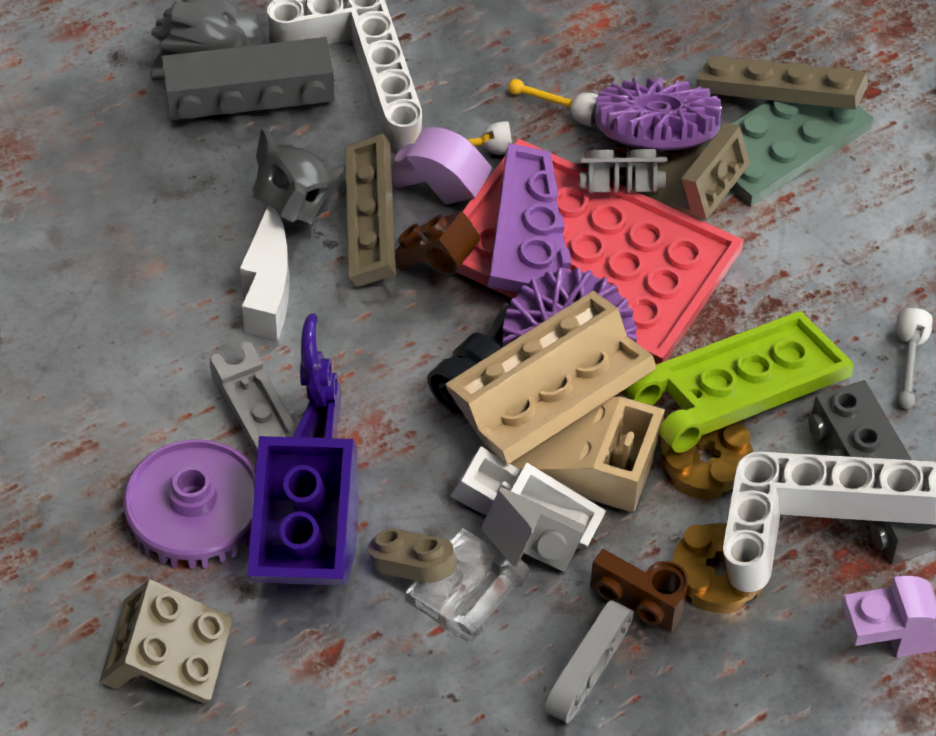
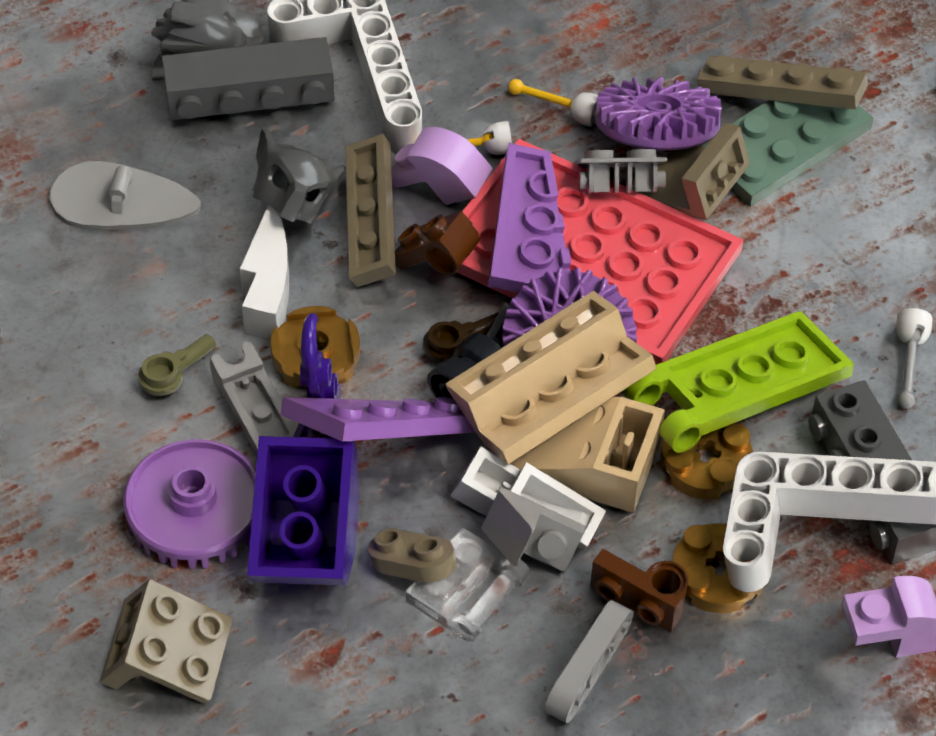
(119, 197): none -> light grey shield
(163, 373): none -> olive plate
(332, 332): none -> pearl gold plate
(377, 418): none -> medium lavender wing
(447, 336): none -> dark brown plate

